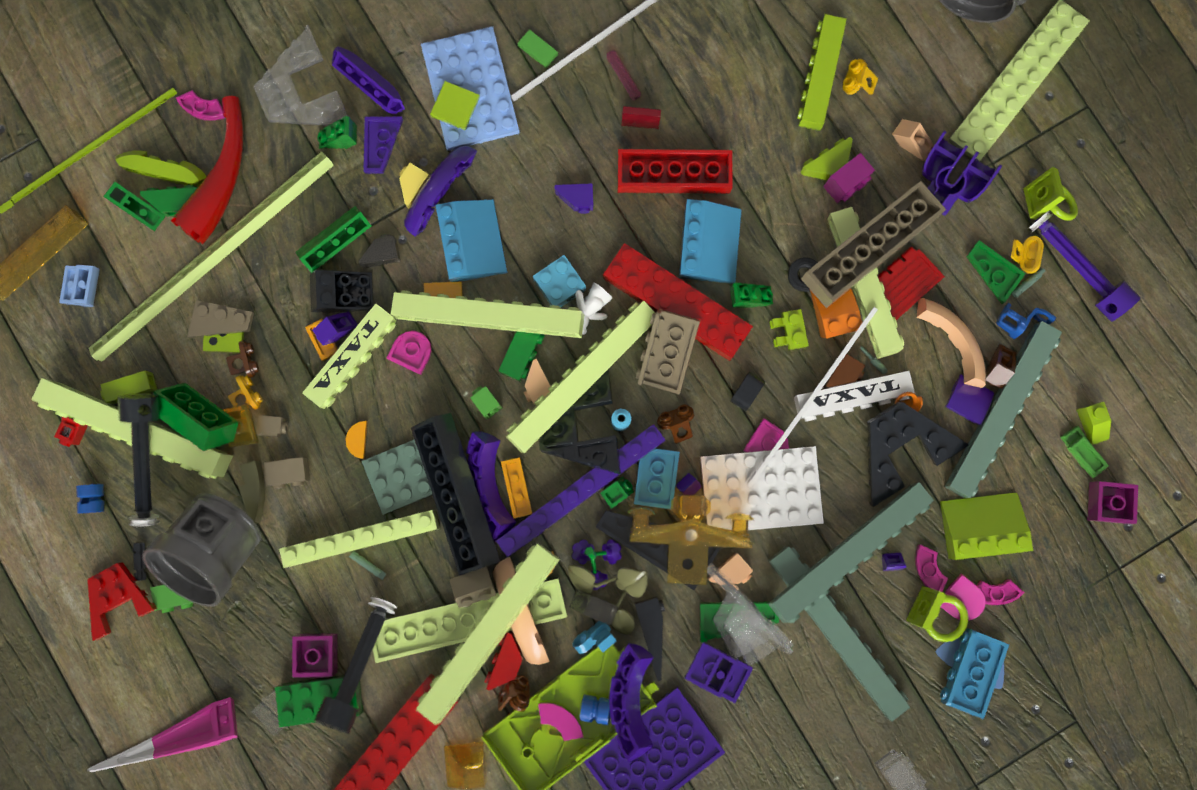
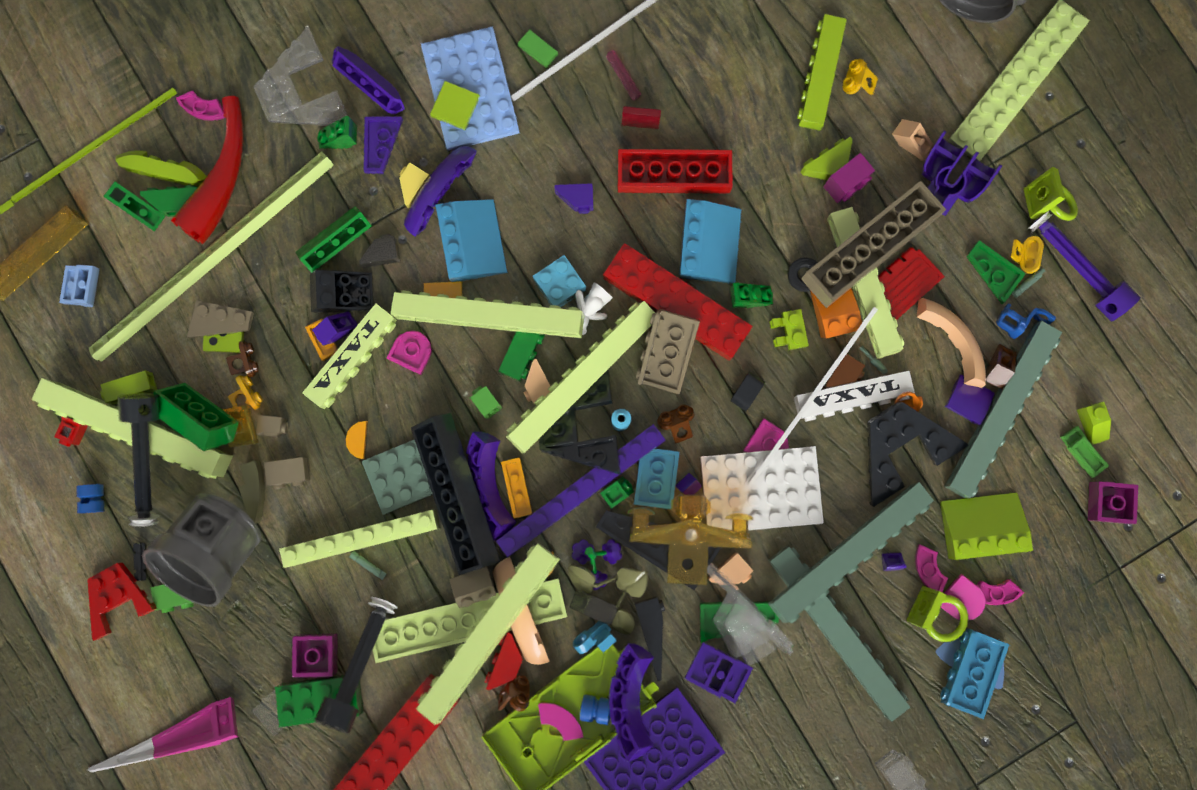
(465, 765): clear yellow slope -> none

